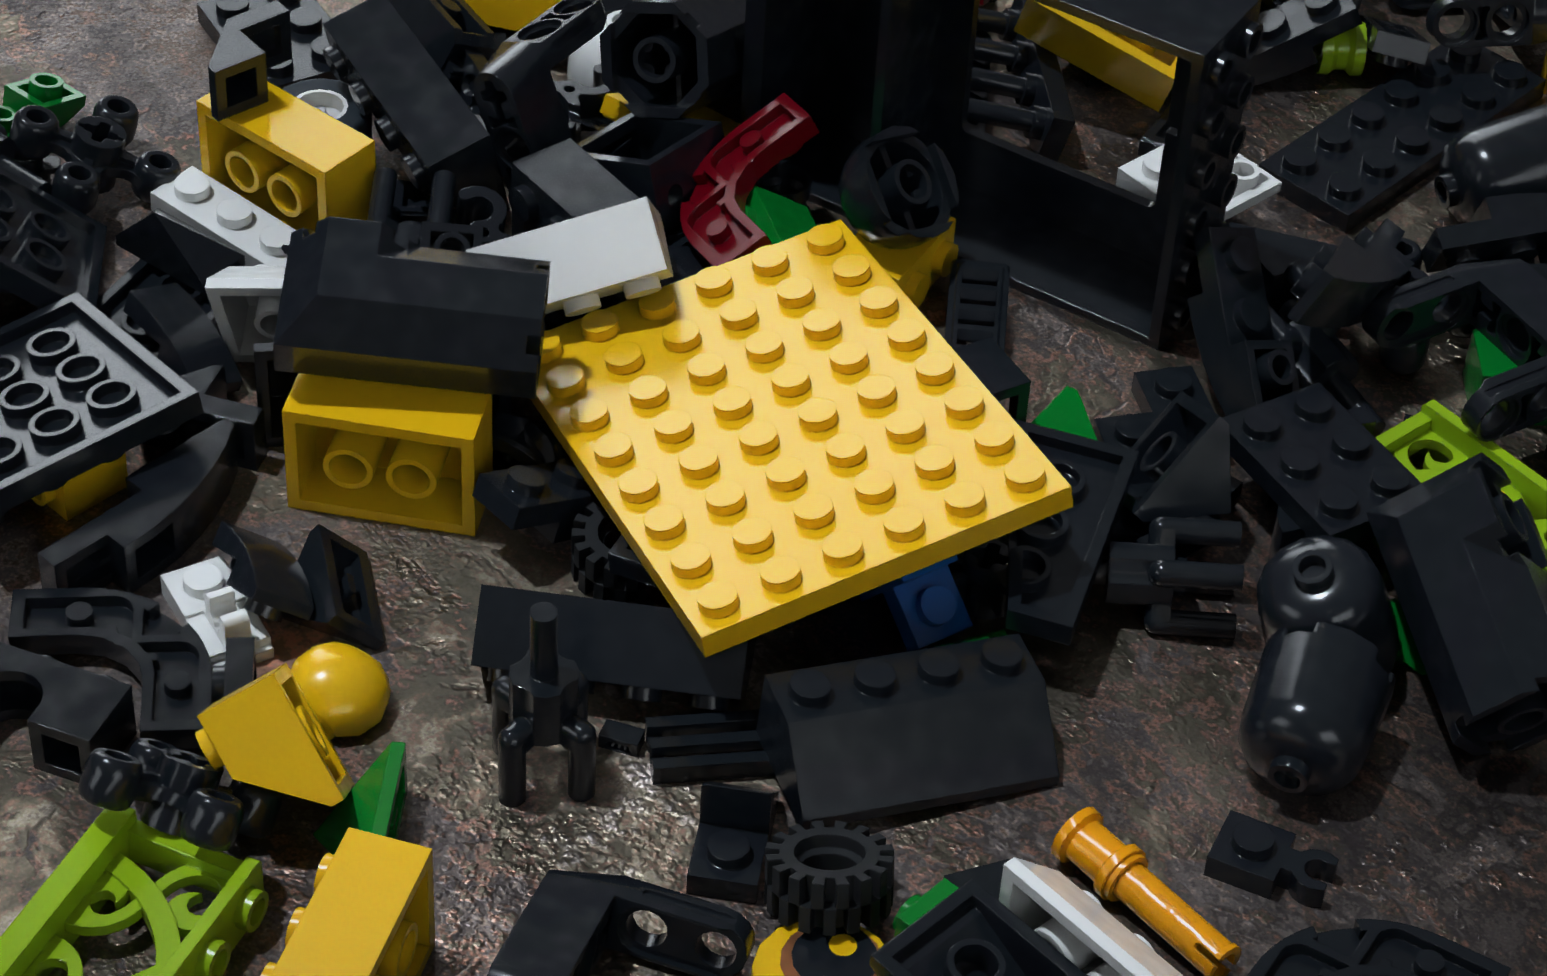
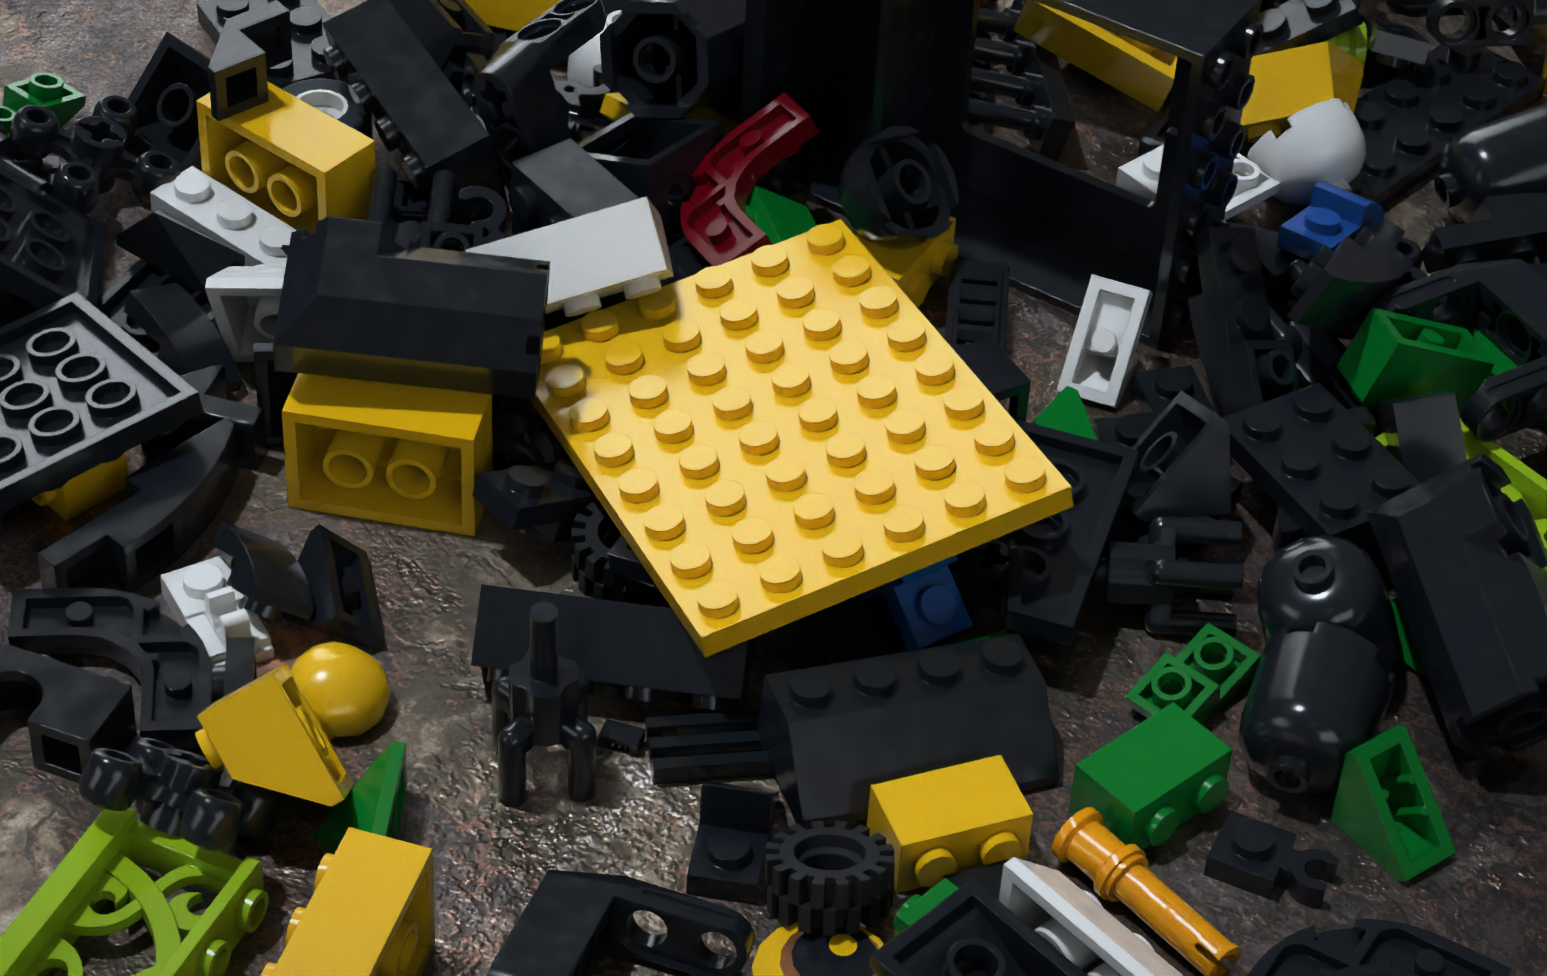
(168, 99): none -> black slope
(950, 820): none -> yellow brick
(1105, 341): none -> white slope
(1153, 777): none -> green brick
(1198, 678): none -> green slope
(1296, 80): none -> yellow slope
(1318, 147): none -> white cylinder
(1328, 220): none -> blue brick
(1391, 807): none -> green slope
(1412, 356): none -> green brick
(1423, 432): none -> black slope

